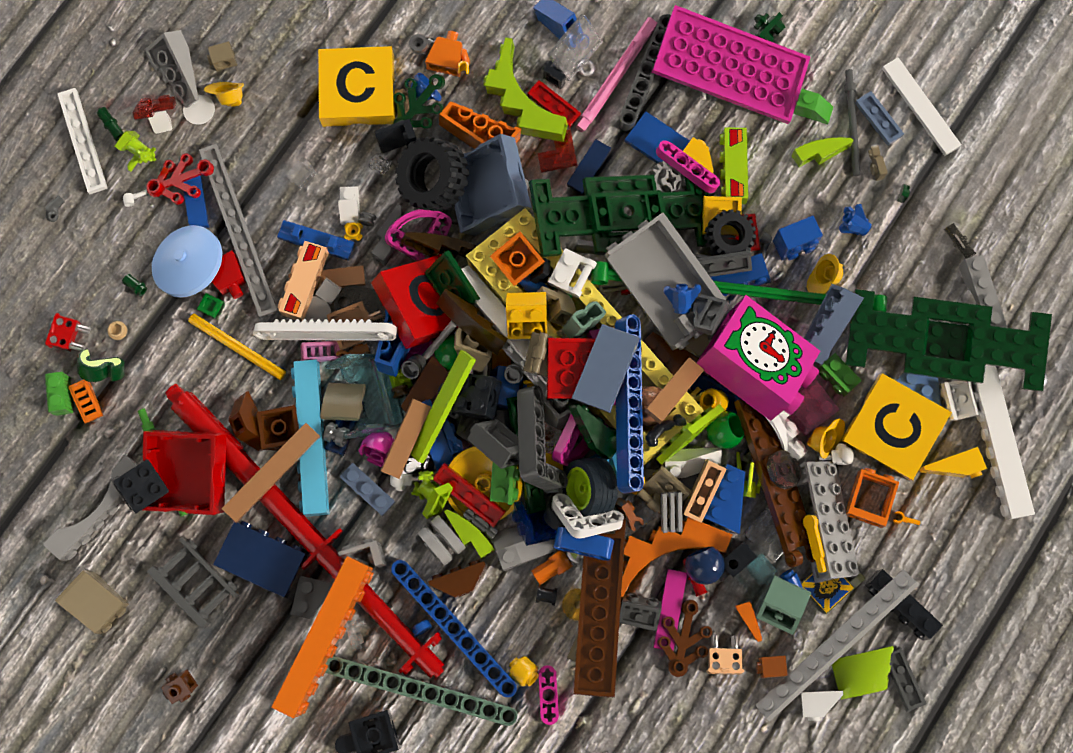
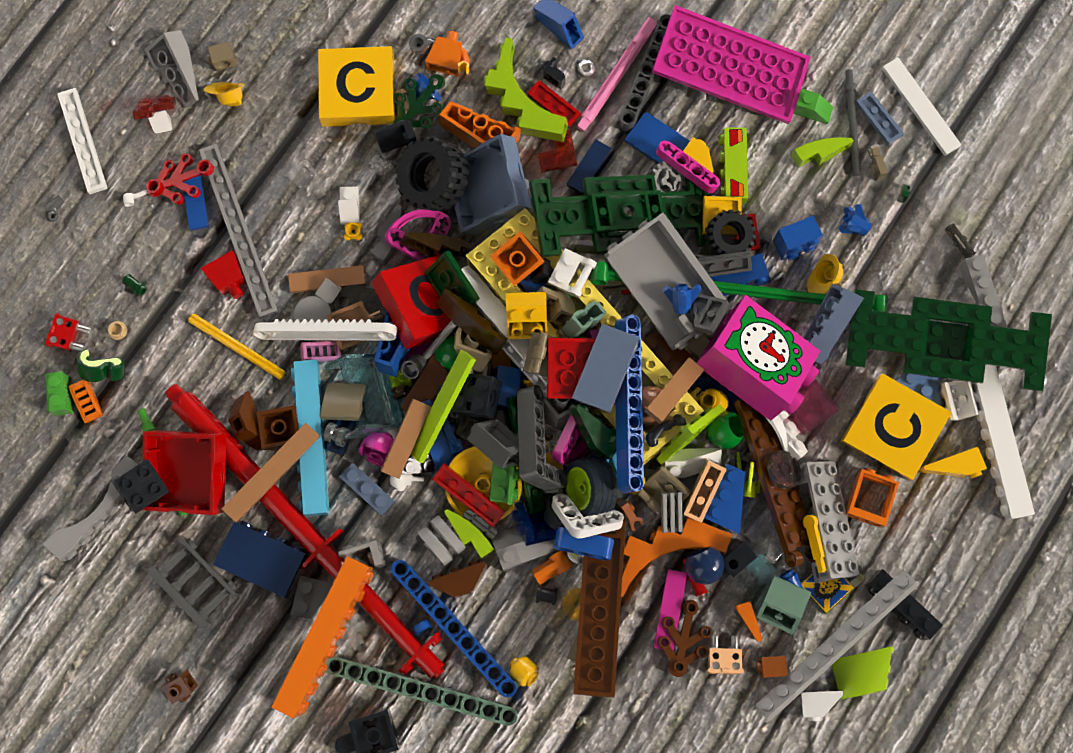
(92, 602): dark tan slope -> none
(110, 123): dark green axle -> none
(130, 142): lime piece -> none
(187, 261): light blue dish -> none
(200, 111): white sticker -> none
(210, 305): green tile -> none
(303, 281): light nougat brick -> none
(335, 245): blue hinge -> none
(357, 349): dark orange plate -> none
(367, 219): dark grey bush -> none
(433, 493): lime piece -> none
(513, 373): dark grey plate -> none
(555, 700): dark pink beam -> none
(575, 47): clear tile -> none
(640, 611): dark grey bracket -> none
(766, 25): dark green hips -> none
(827, 437): yellow piece -> none
(839, 375): bright green bracket -> none
(841, 455): white piece -> none
(905, 519): light orange hand -> none
(905, 681): dark grey tile -> none

